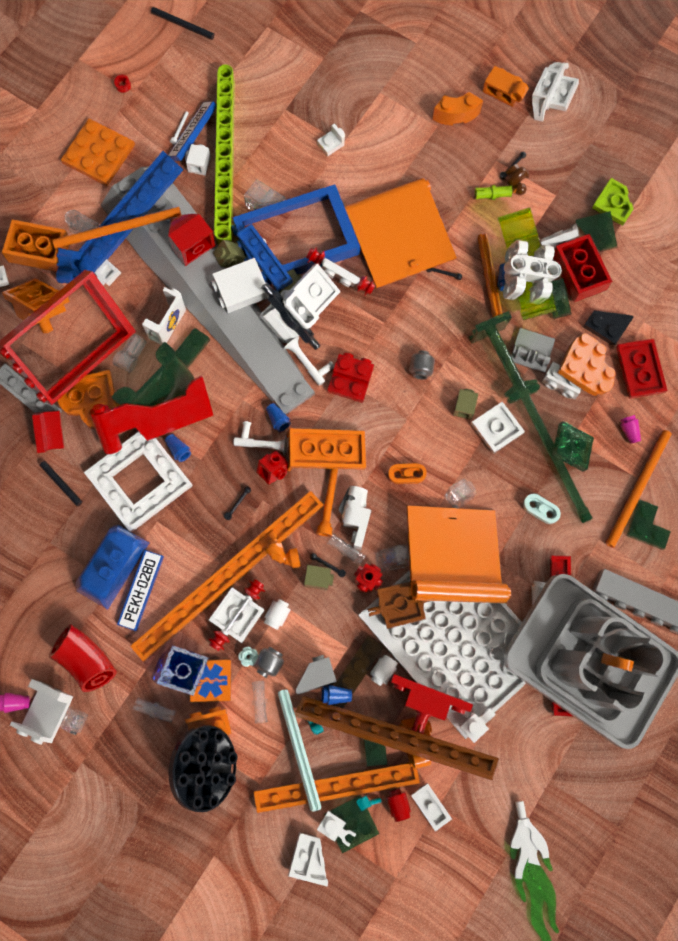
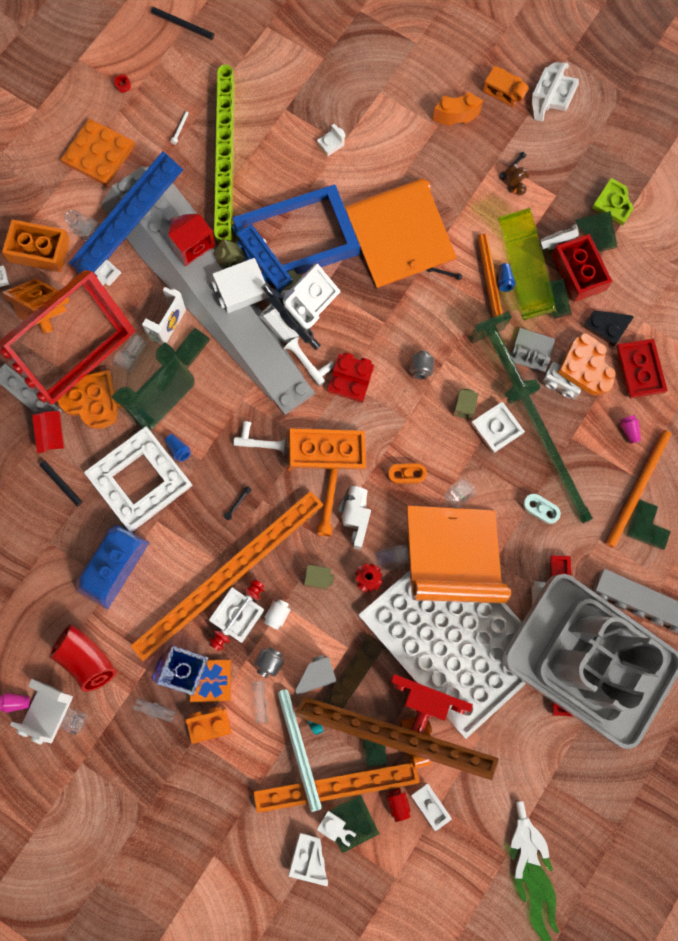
(66, 269): blue leg -> none
(117, 227): orange piece -> none
(140, 590): tile -> none
(151, 420): red door -> none
(192, 130): tile -> none
(198, 159): white brick -> none
(202, 768): black bracket -> none
(248, 651): light aqua plate -> none
(261, 195): clear slope -> none
(272, 467): red brick -> none
(276, 552): orange arm -> none
(278, 418): blue cone -> none
(335, 695): blue cone -> none
(341, 573): black hinge -> none
(346, 278): plate -> none
(346, 549): clear pin -> none
(364, 802): teal hand -> none
(383, 670): white brick -> none
(398, 606): dark orange plate -> none
(475, 726): white plate -> none
(493, 192): lime pin -> none
(538, 273): white piece -> none
(573, 446): clear green plate -> none
(617, 662): orange beam -> none

